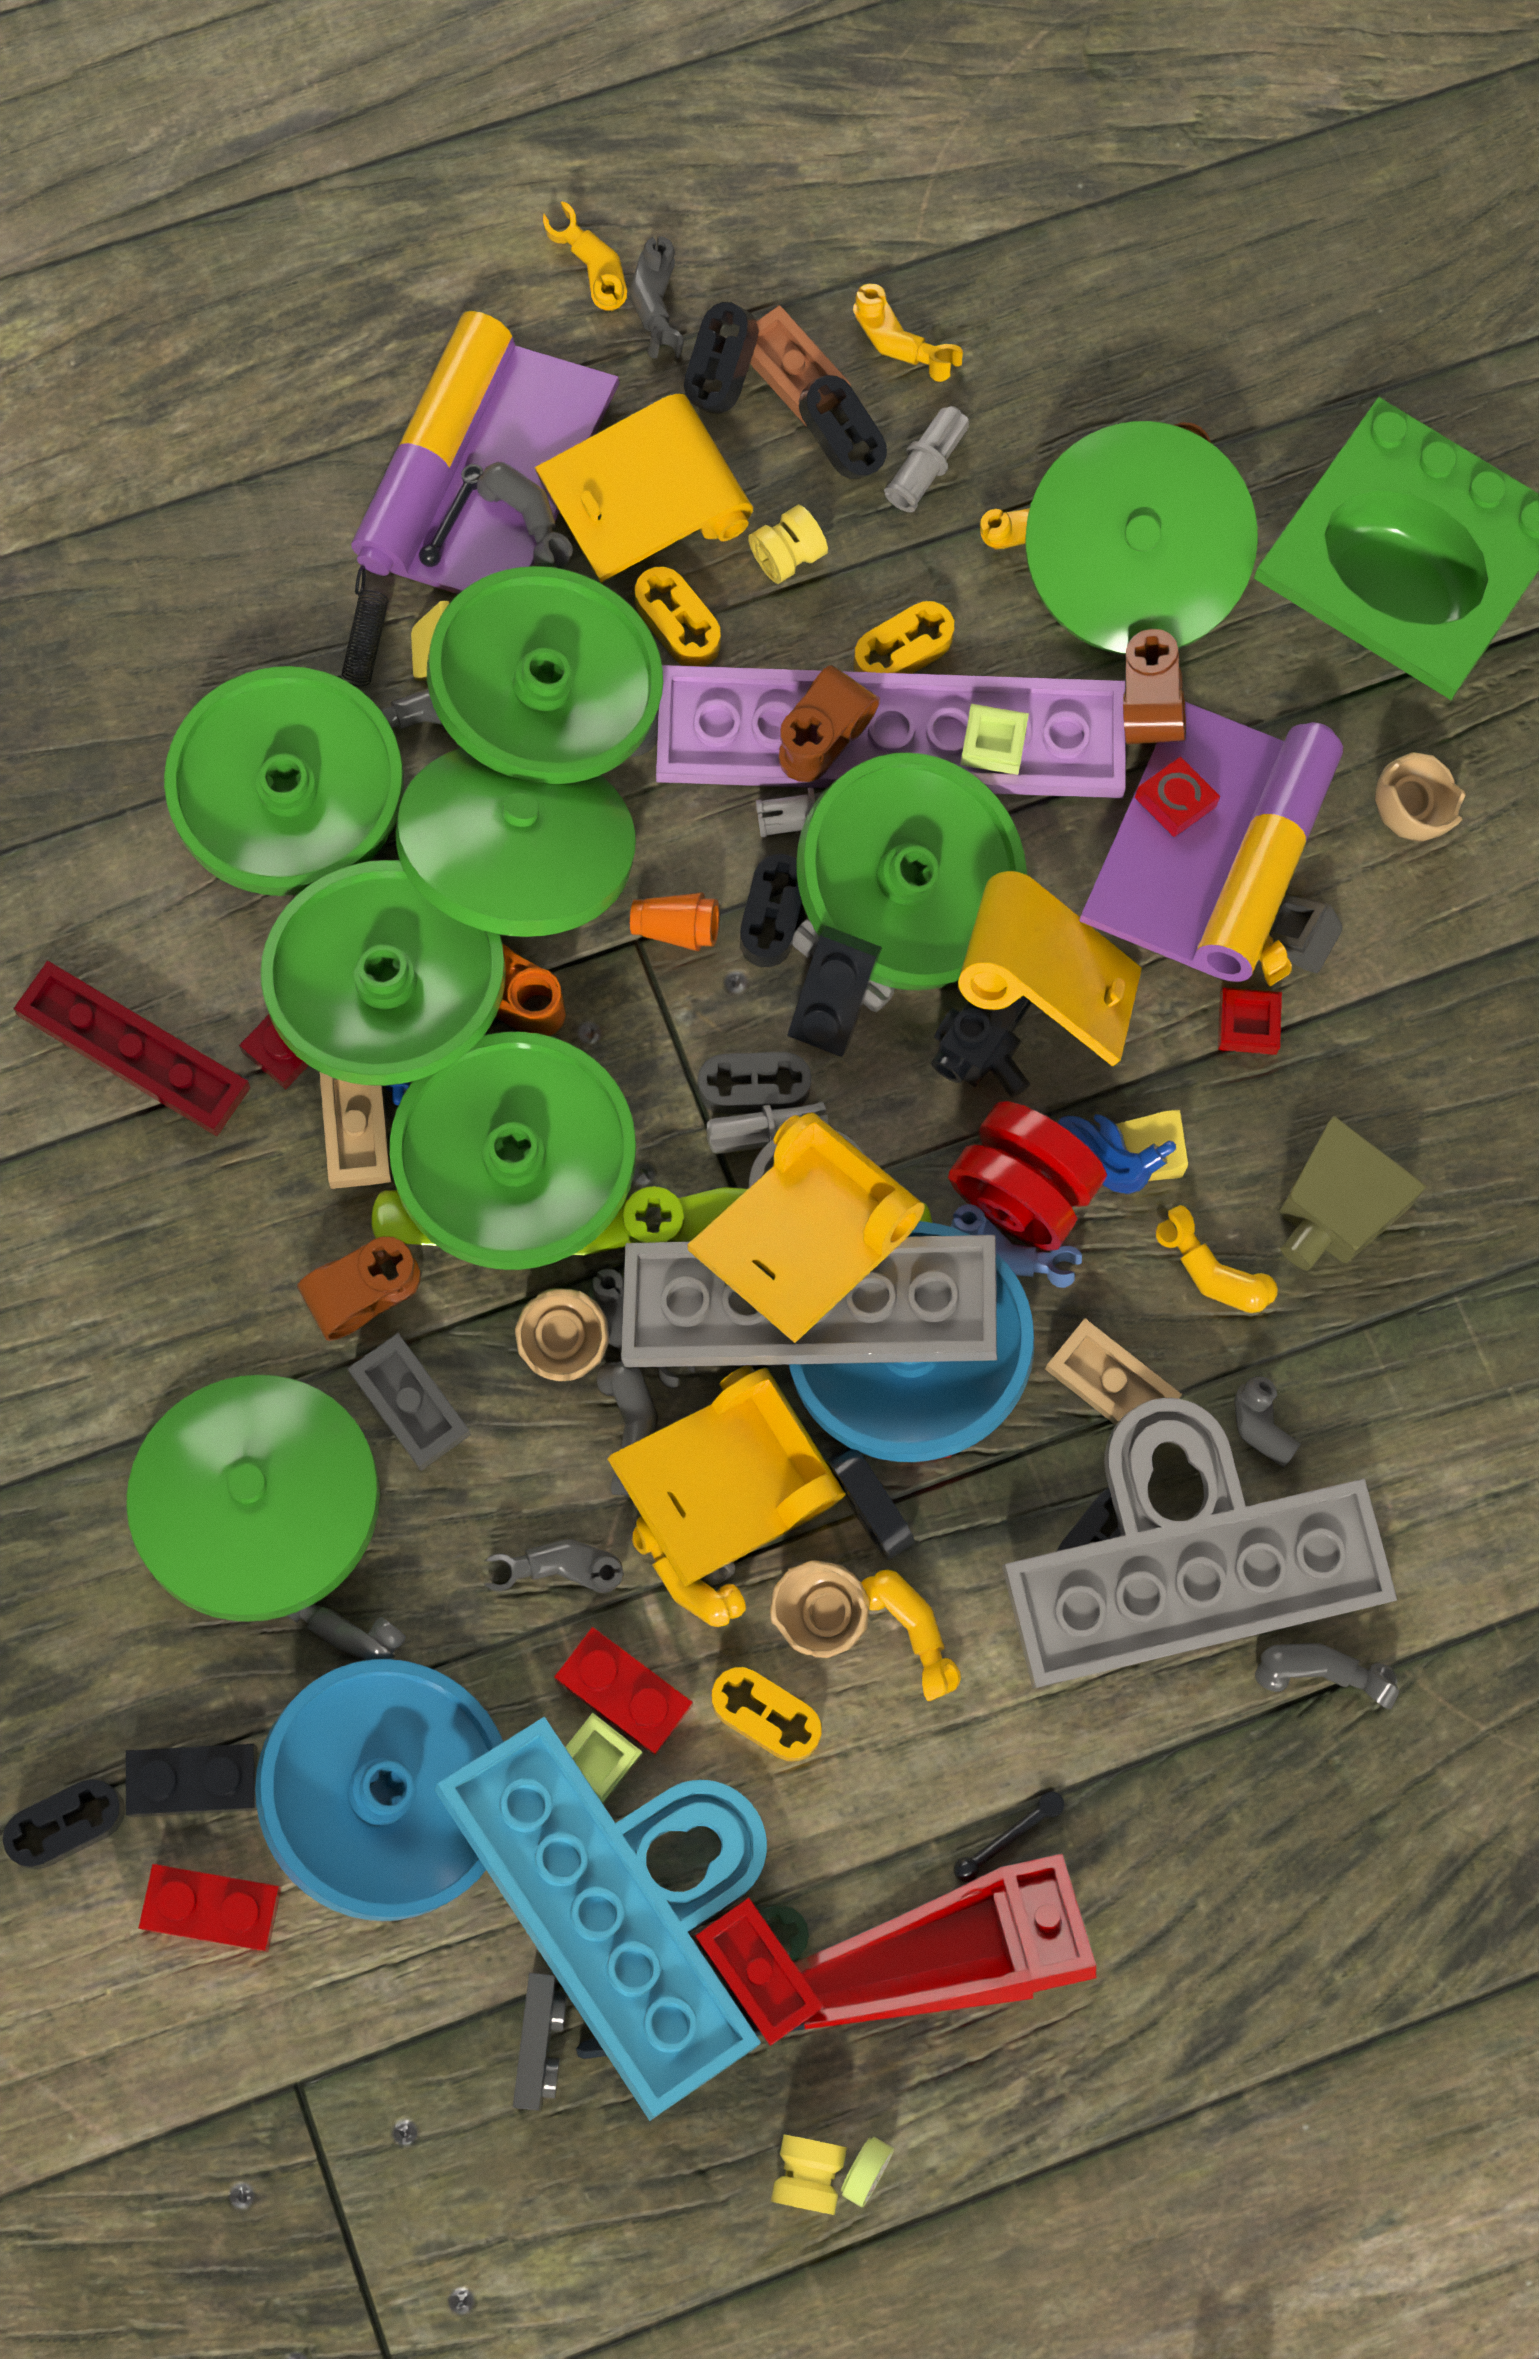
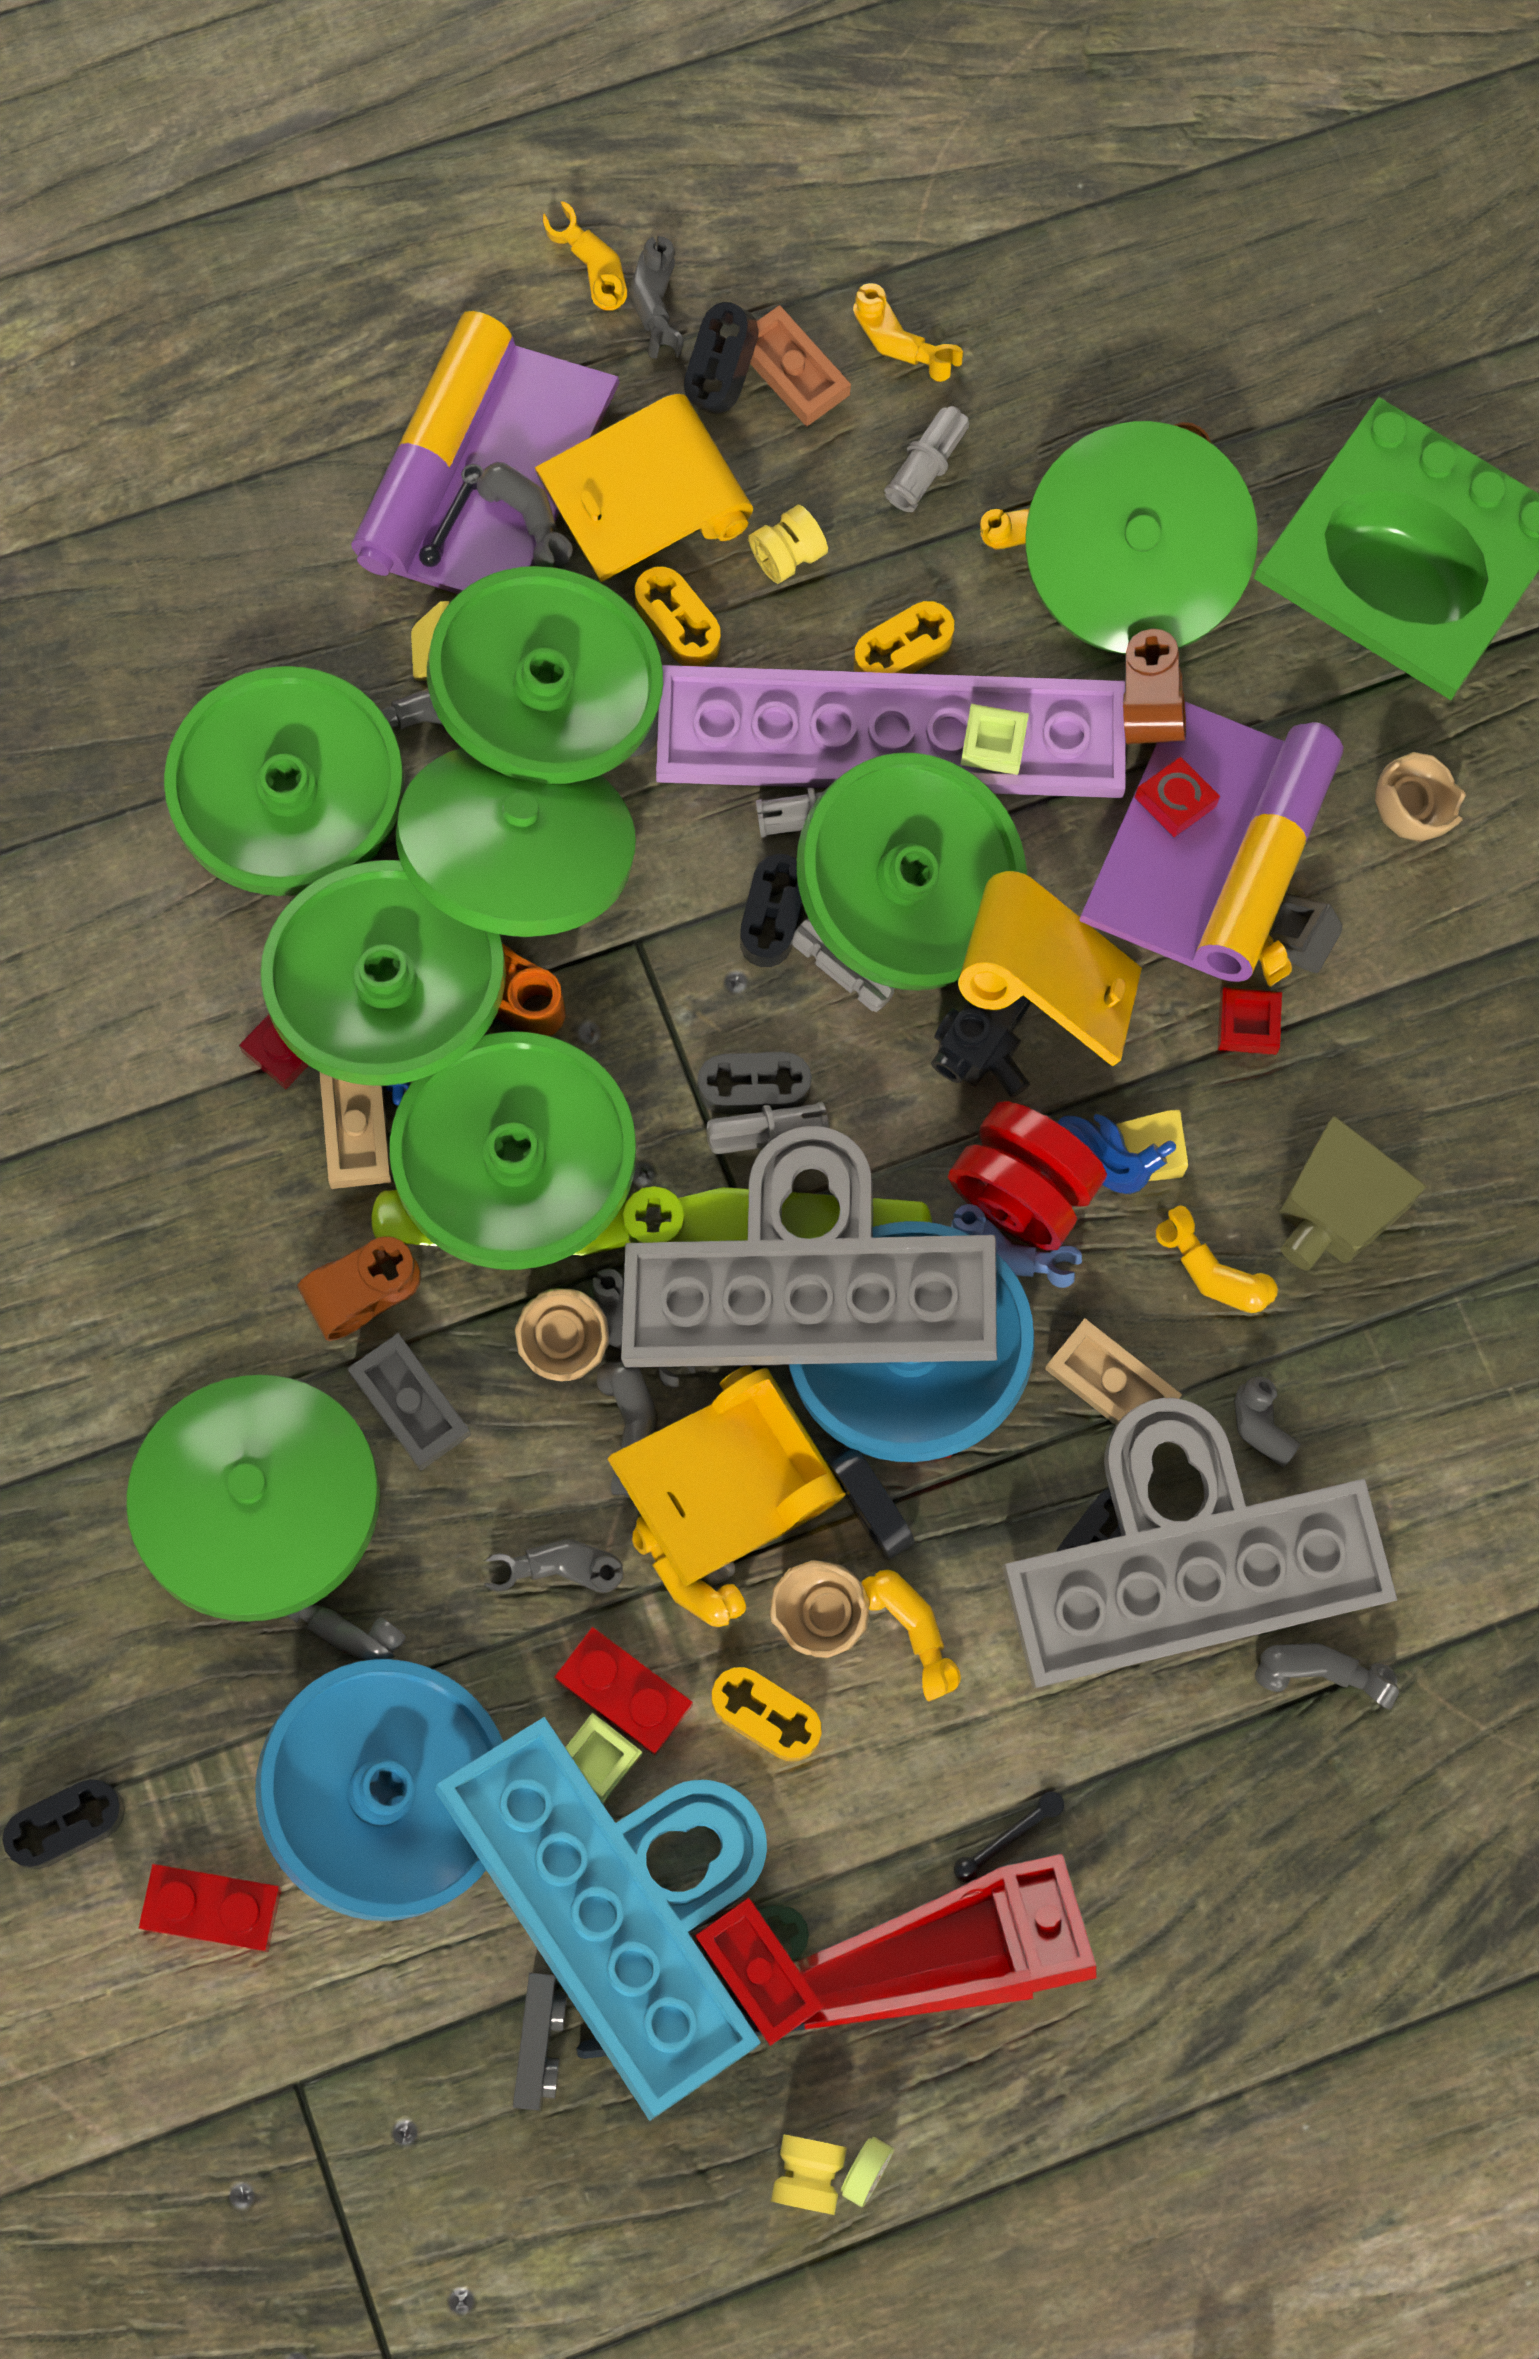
(132, 1048): dark red plate -> none
(191, 1780): black plate -> none
(359, 632): black piece -> none
(677, 920): orange cone -> none
(809, 1223): yellow door -> none
(824, 724): dark orange piece -> none
(834, 991): black plate -> none
(853, 420): black beam -> none

